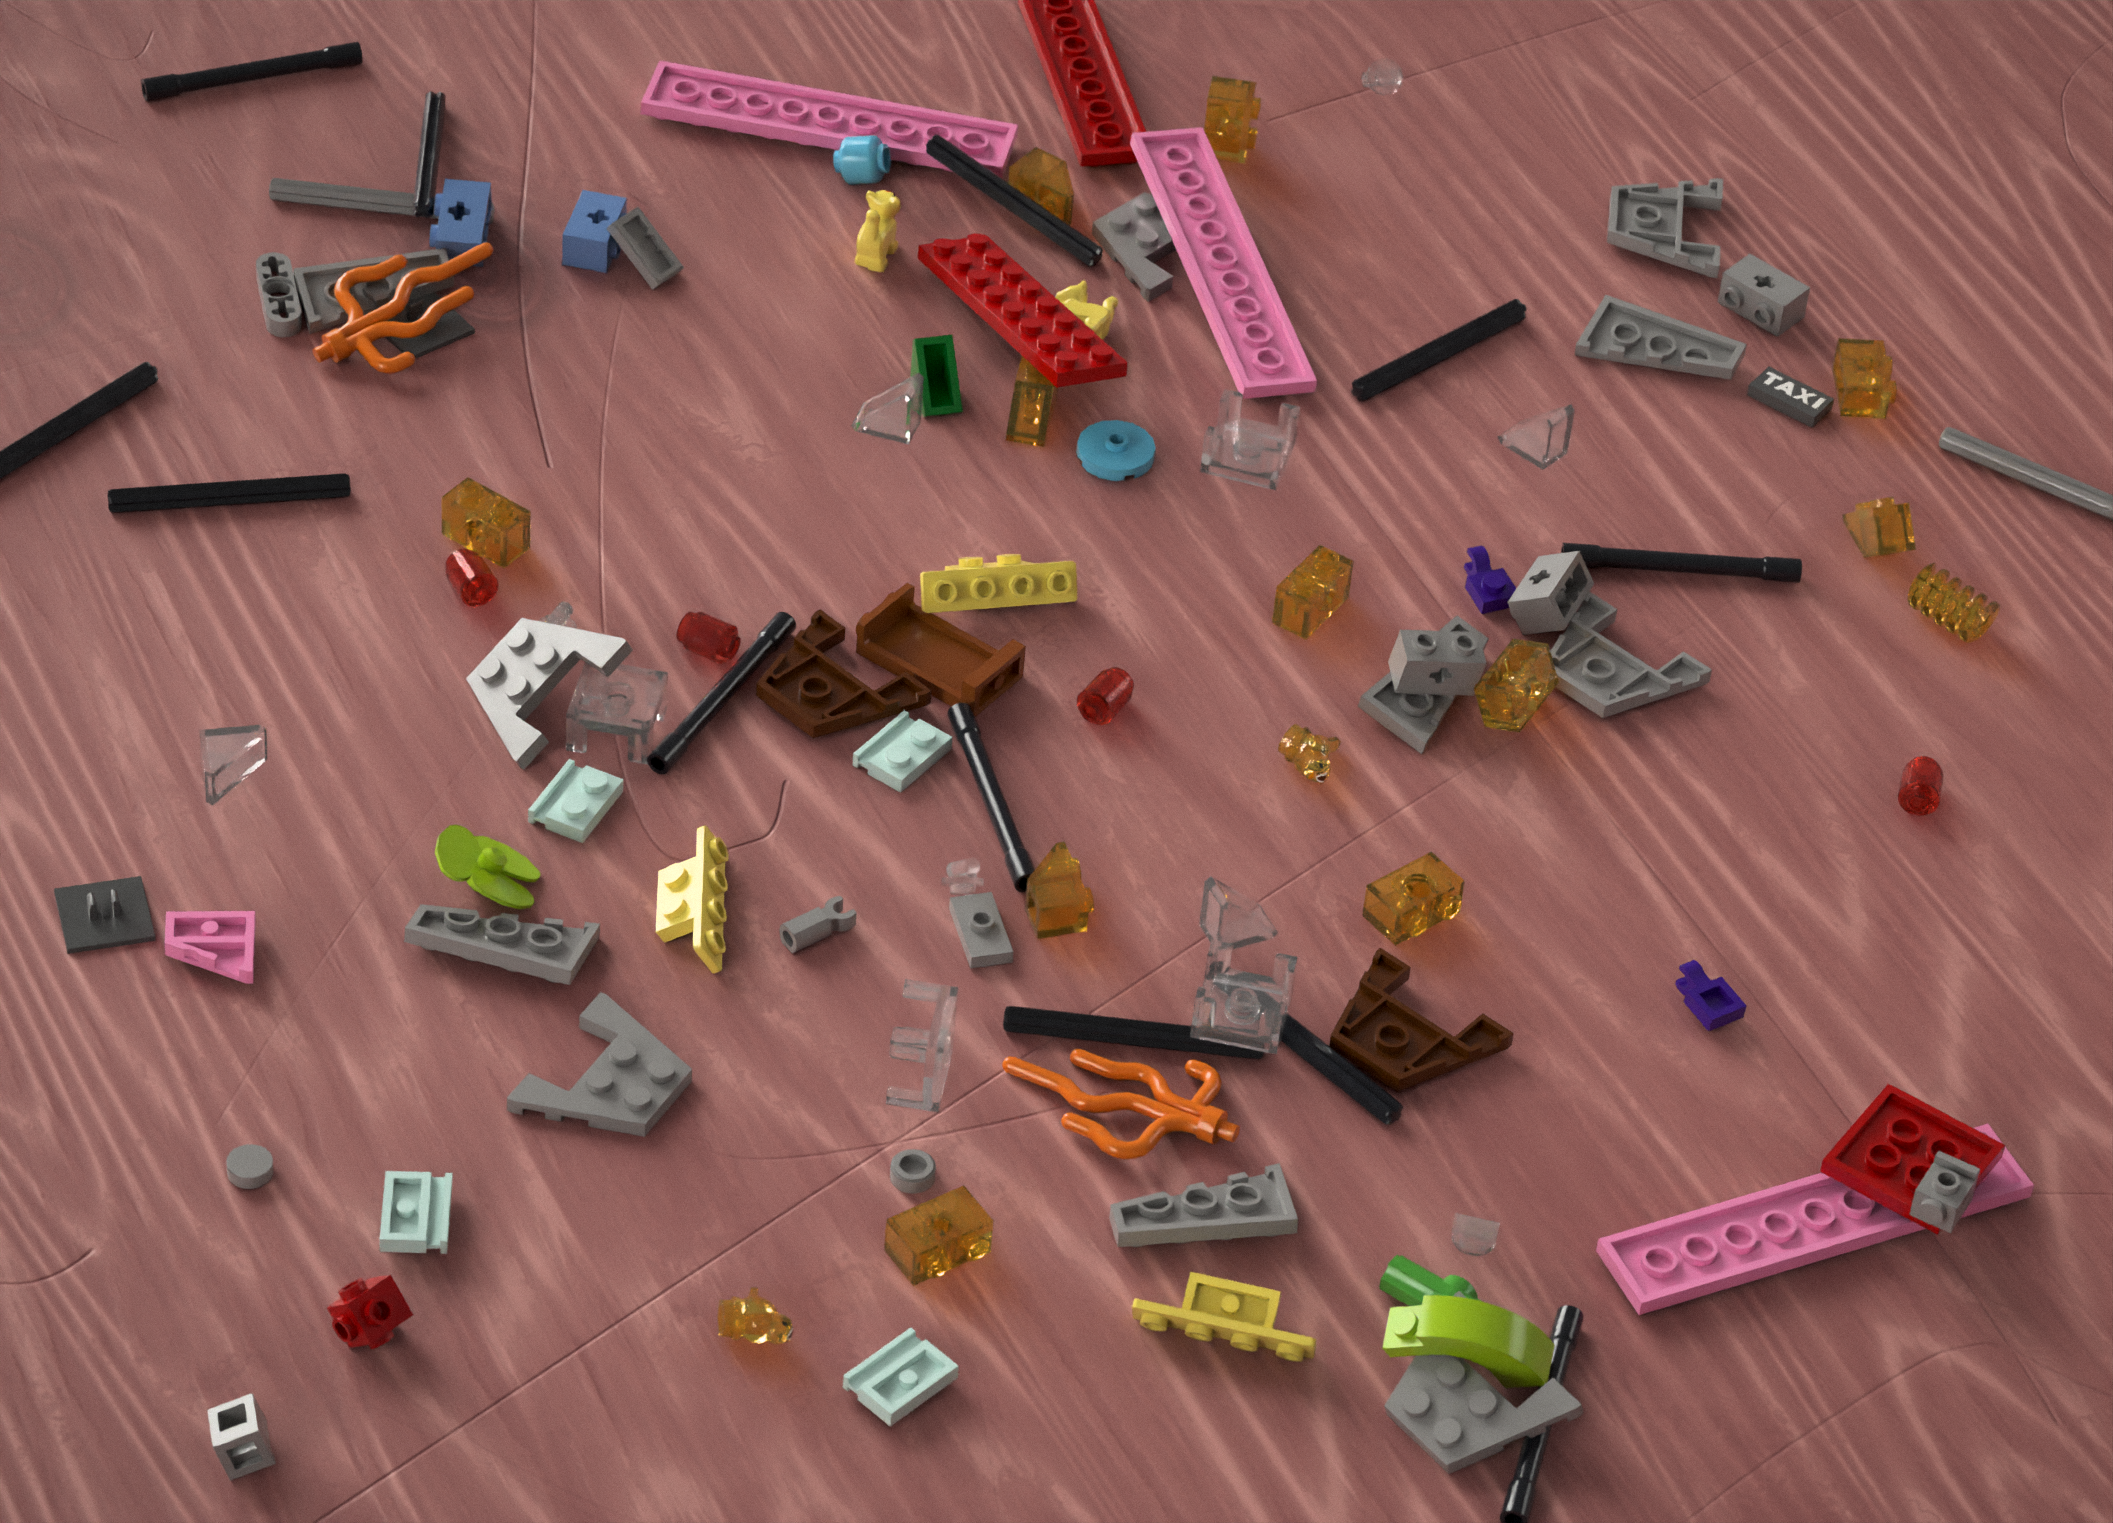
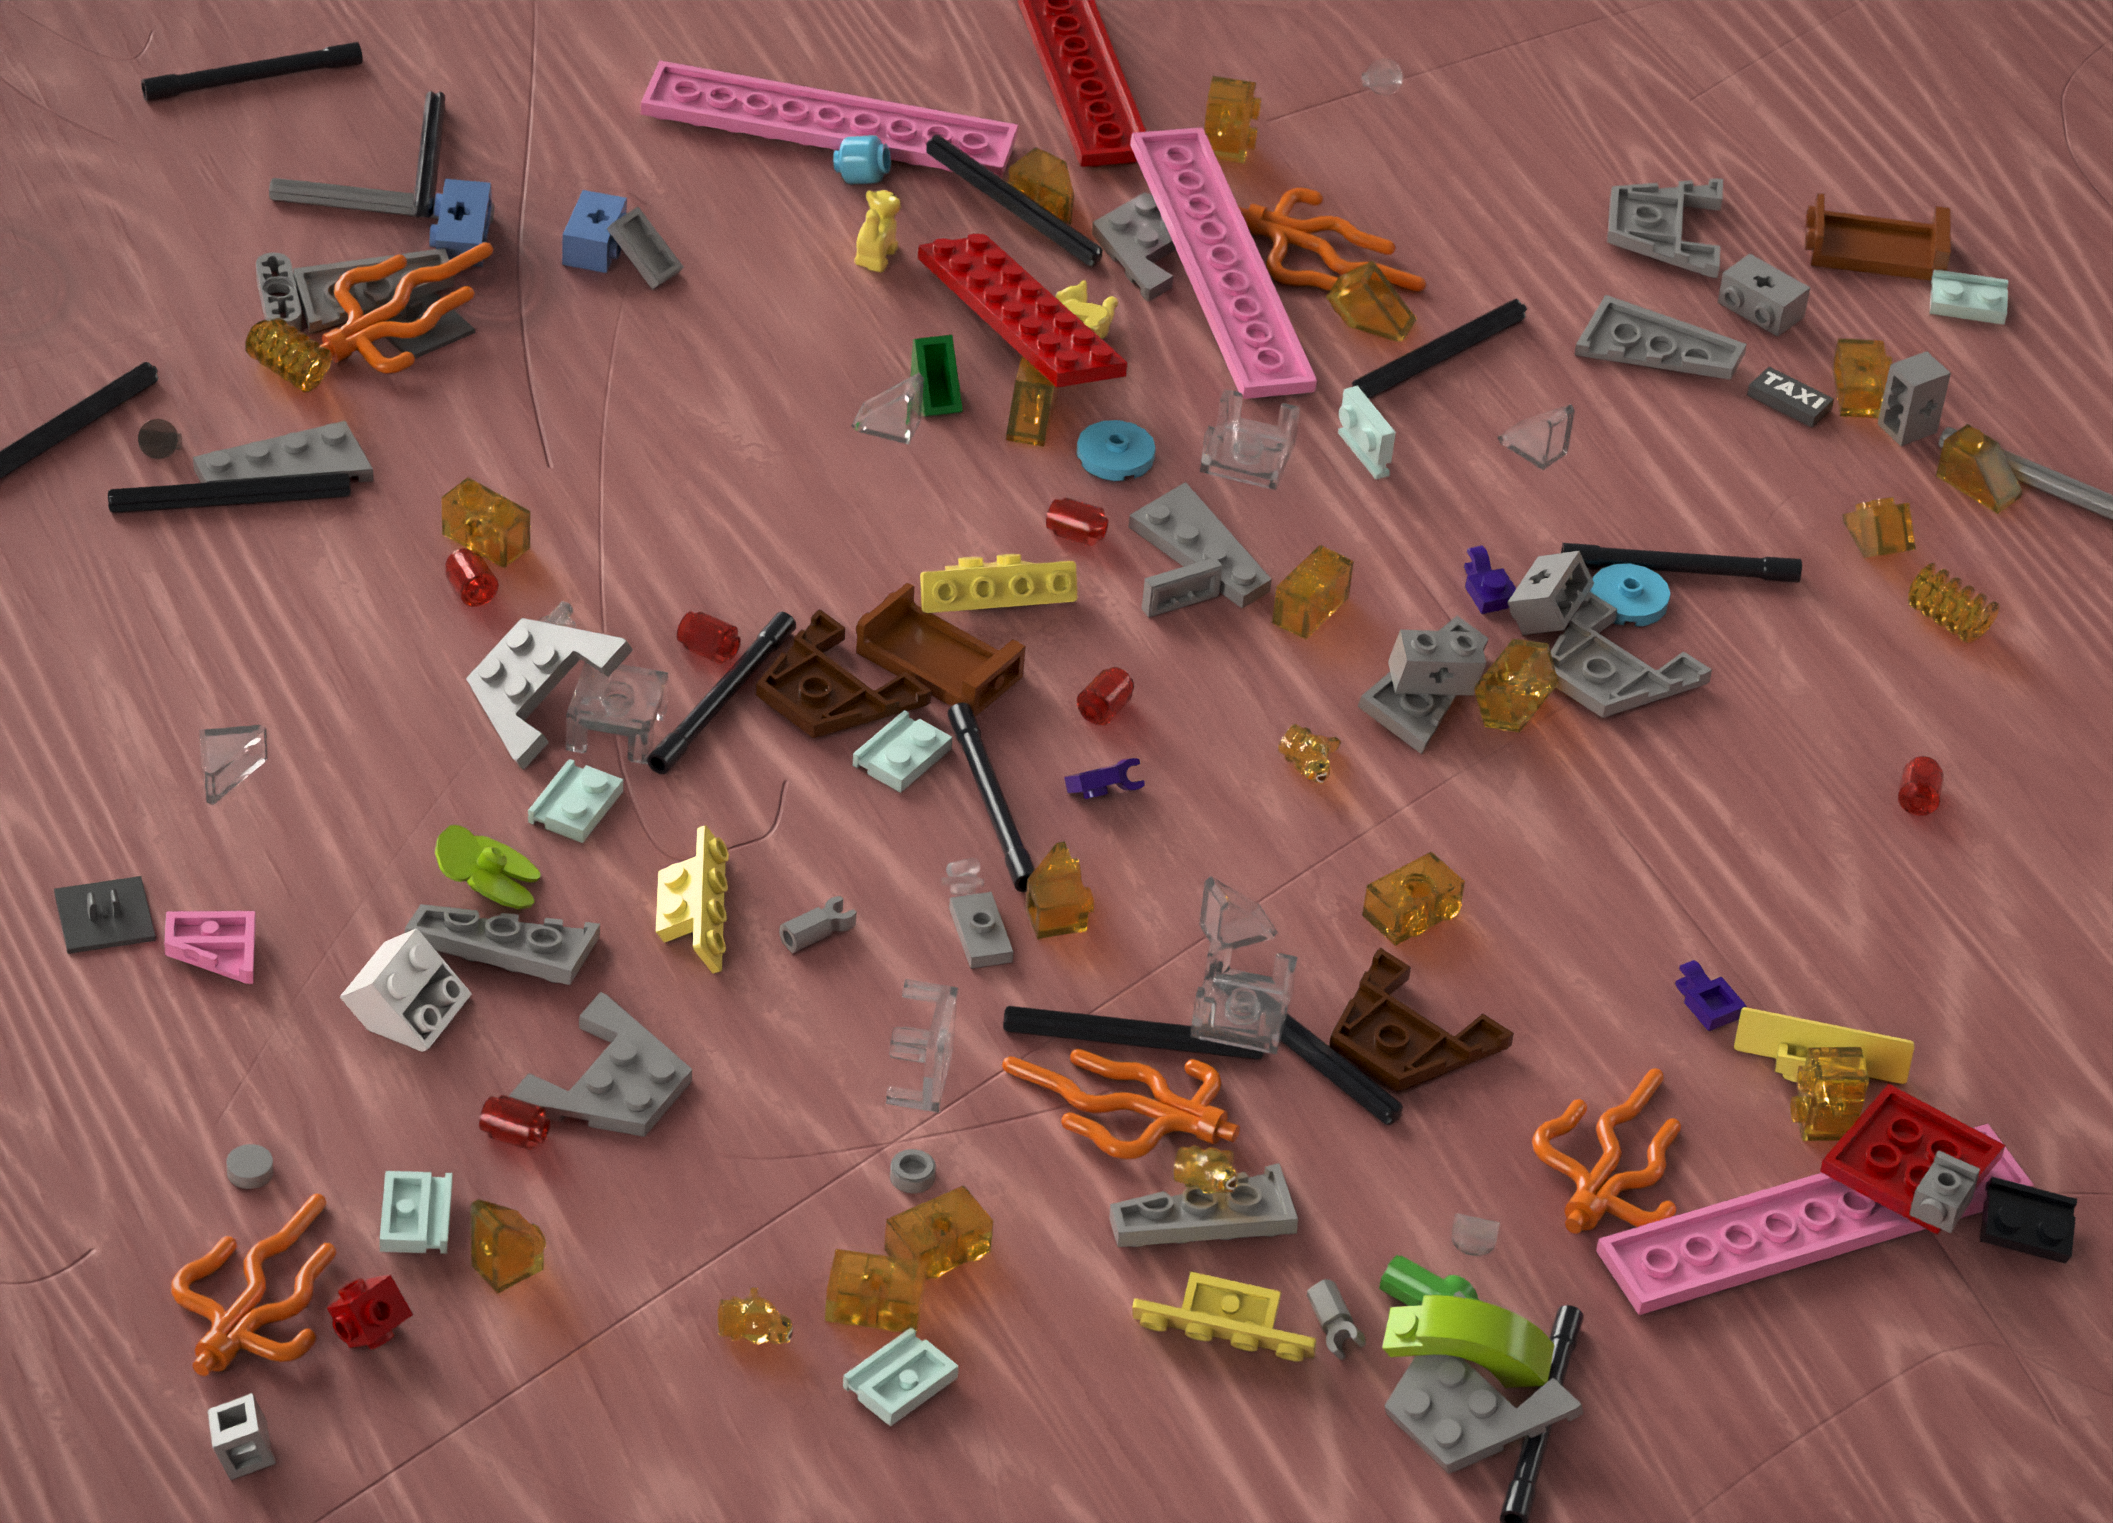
(159, 439): none -> clear smoke plate
(236, 1326): none -> orange plant
(288, 353): none -> clear yellow piece
(302, 453): none -> light grey wing
(406, 992): none -> white slope
(504, 1245): none -> clear yellow slope
(514, 1121): none -> clear red brick
(875, 1291): none -> clear yellow brick
(1077, 521): none -> clear red brick
(1095, 782): none -> dark purple plate
(1181, 587): none -> light grey plate
(1191, 533): none -> light grey wing
(1206, 1169): none -> clear yellow animal
(1298, 232): none -> orange plant
(1333, 1316): none -> light grey bar
(1366, 432): none -> light aqua plate
(1371, 303): none -> clear yellow slope
(1594, 1192): none -> orange plant
(1634, 591): none -> medium azure plate
(1791, 1037): none -> light yellow bracket
(1829, 1092): none -> clear yellow brick
(1878, 243): none -> dark orange panel
(1913, 398): none -> light grey brick
(1969, 296): none -> light aqua plate
(1978, 469): none -> clear yellow slope
(2028, 1220): none -> black plate

